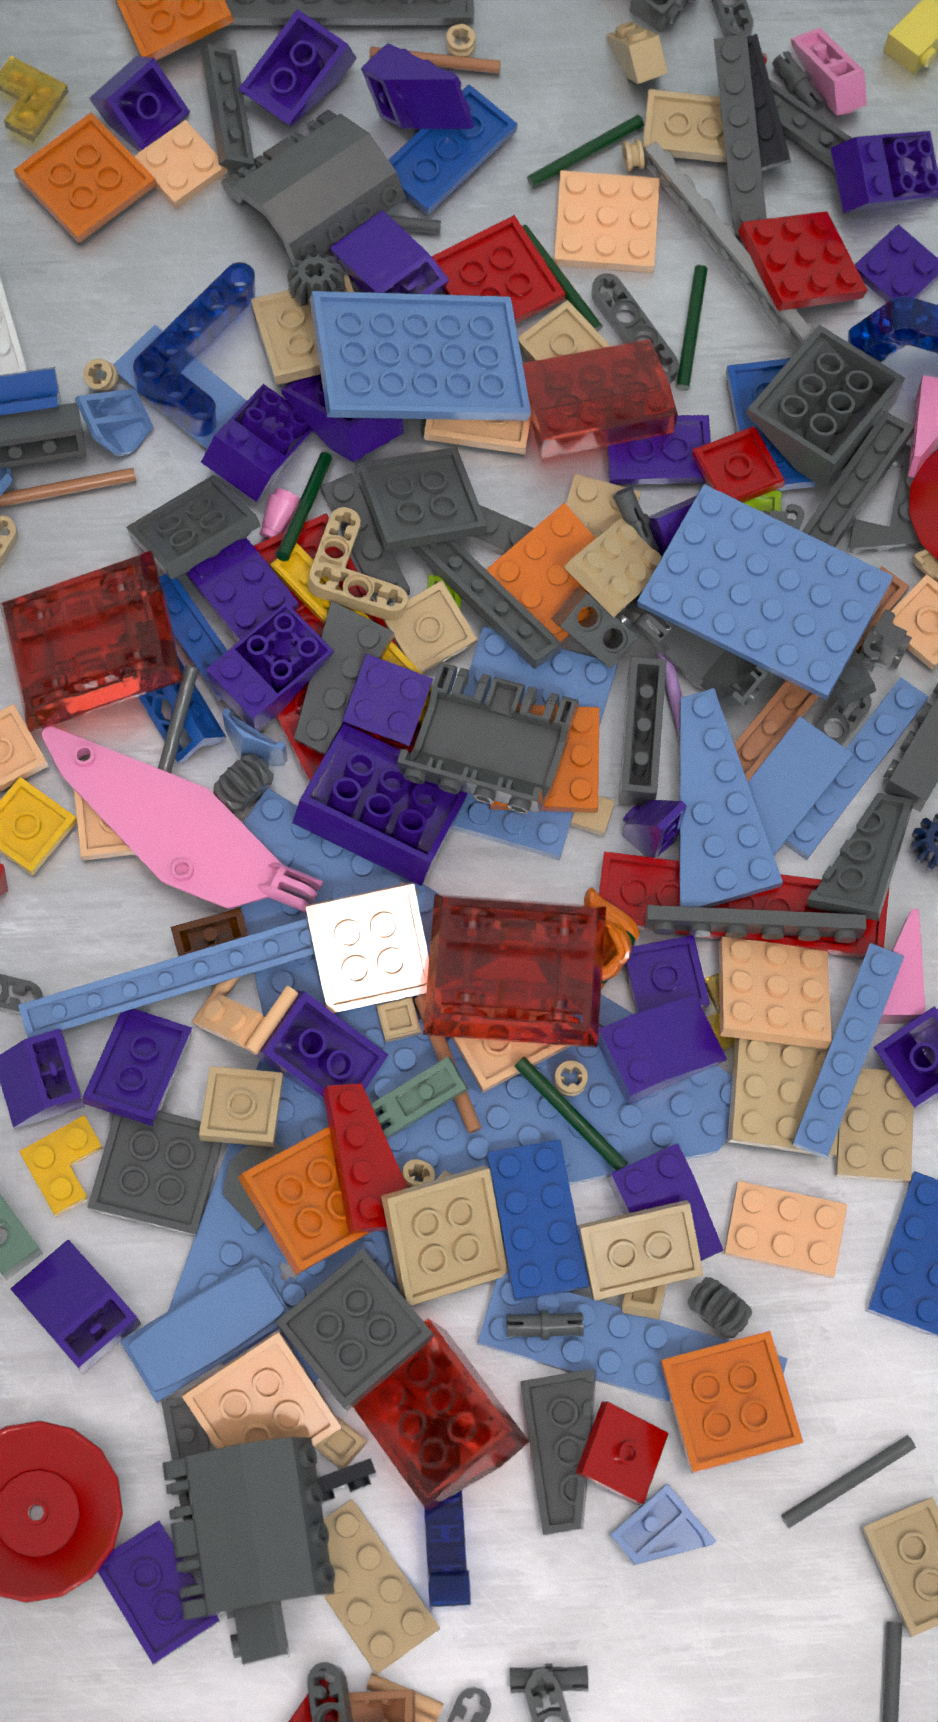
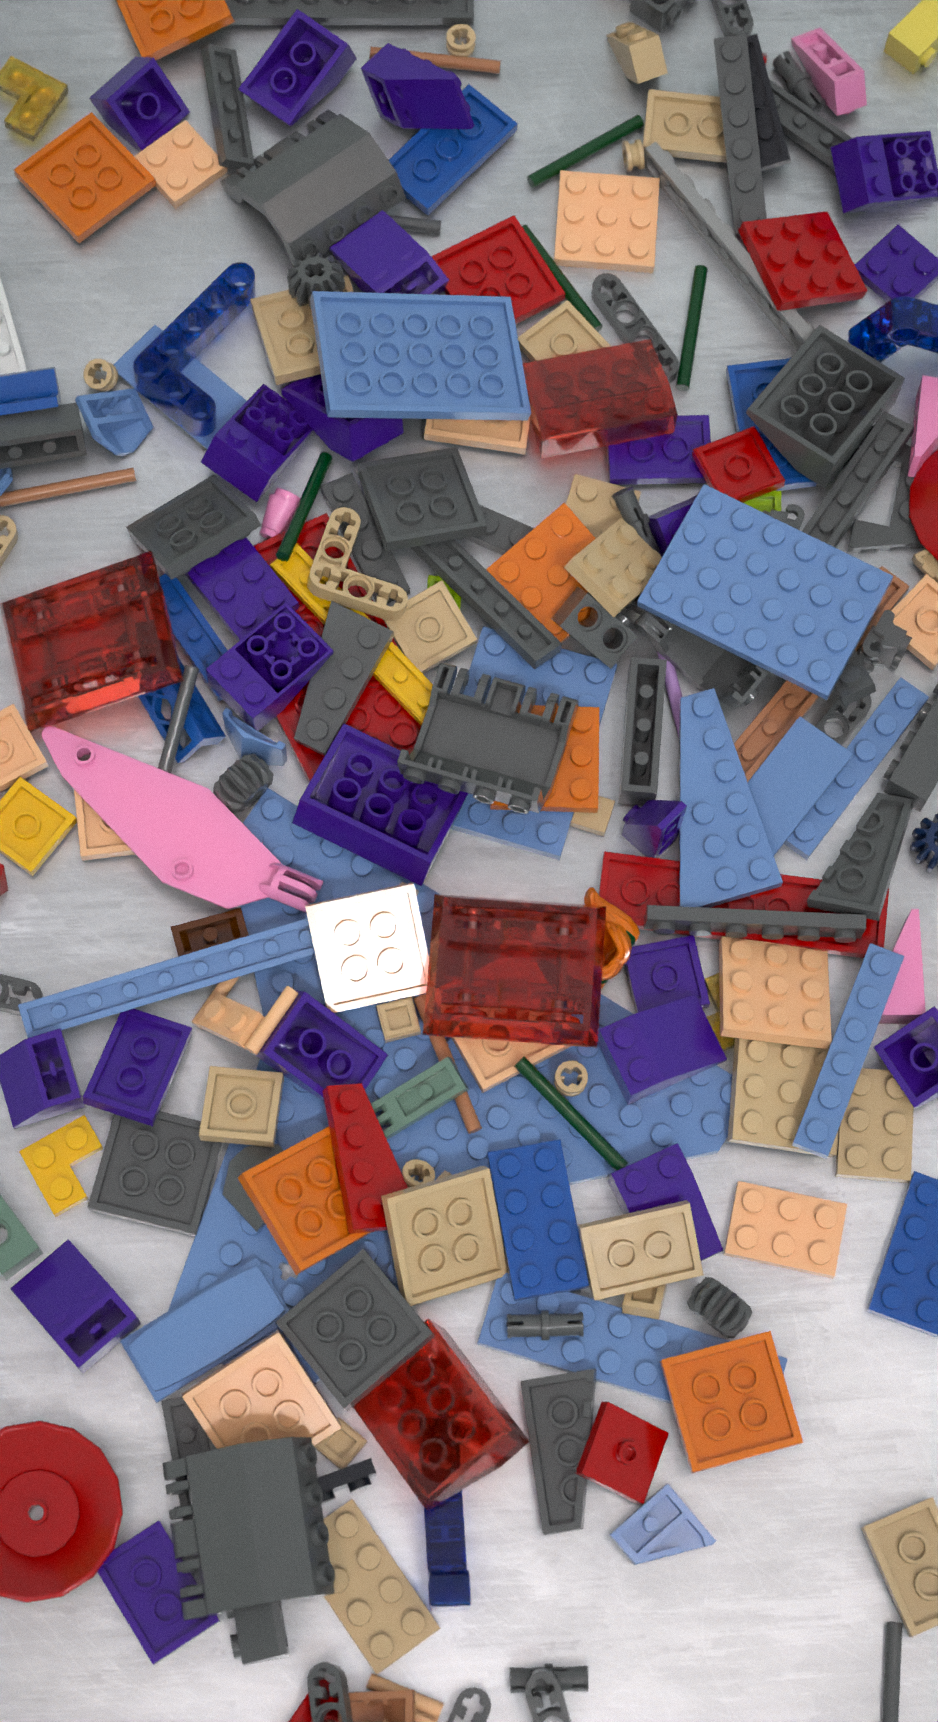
(387, 700): dark purple plate -> none
(848, 1481): dark grey bar -> none

